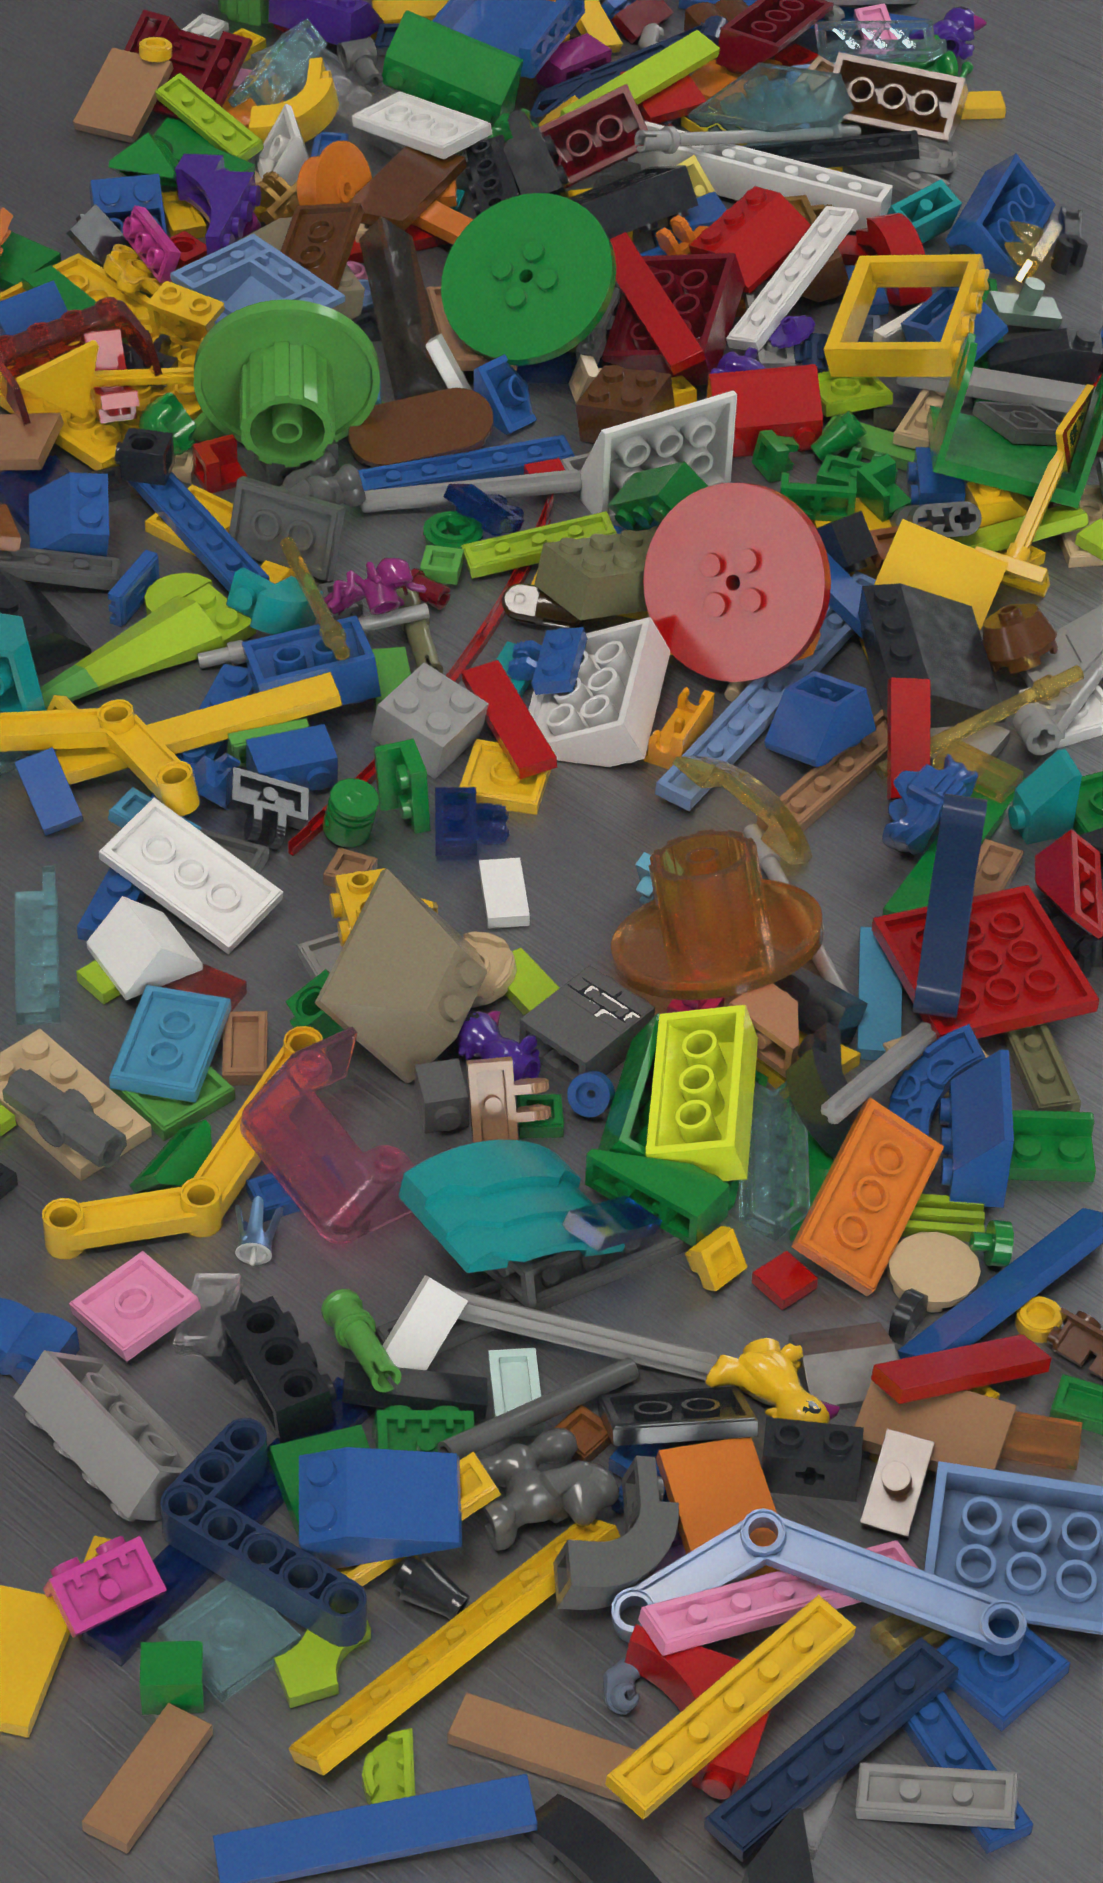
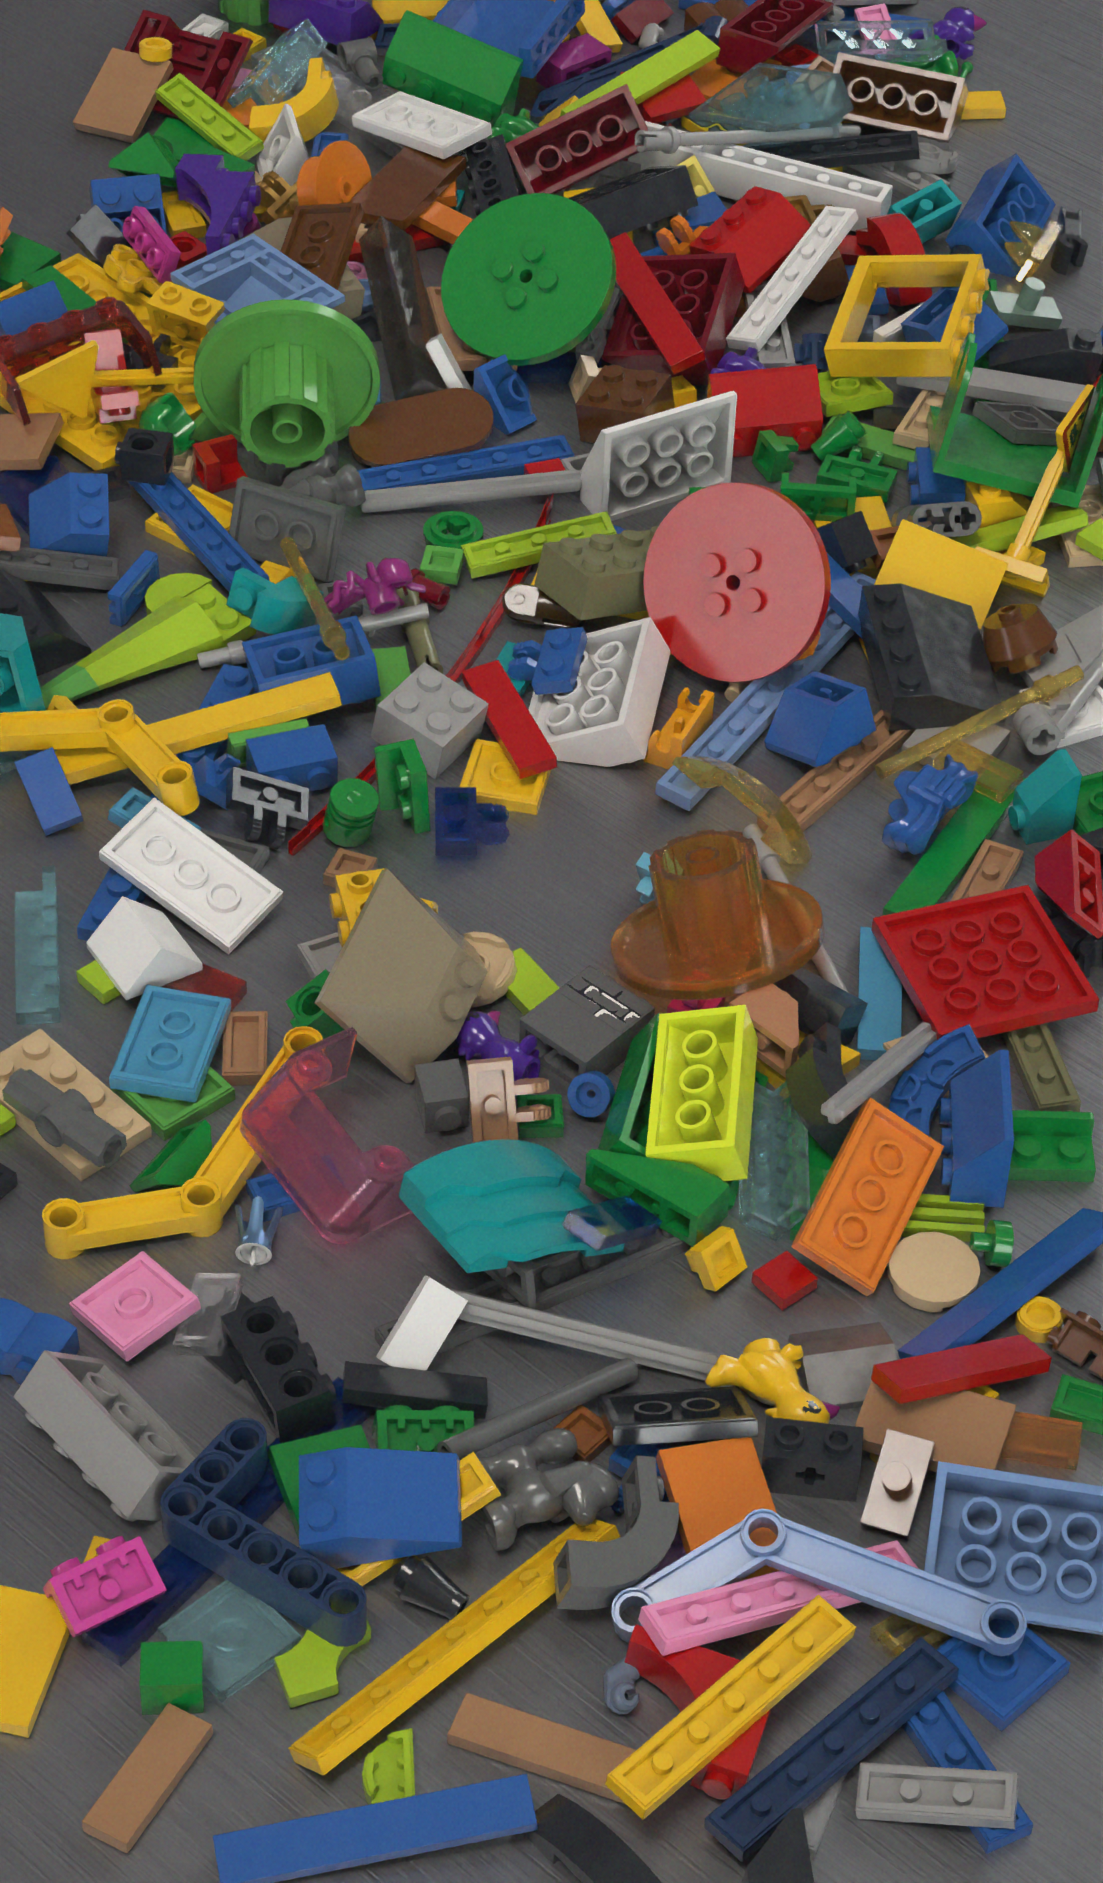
(356, 1331): bright green pin -> none
(486, 508): clear blue hinge -> none
(504, 893): white tile -> none
(514, 1382): light aqua tile -> none
(532, 158): black hinge -> none
(653, 494): green slope -> none
(792, 331): dark purple piece -> none
(878, 488): green panel -> none
(907, 728): red tile -> none
(907, 1315): black tile -> none
(949, 906): dark blue beam -> none

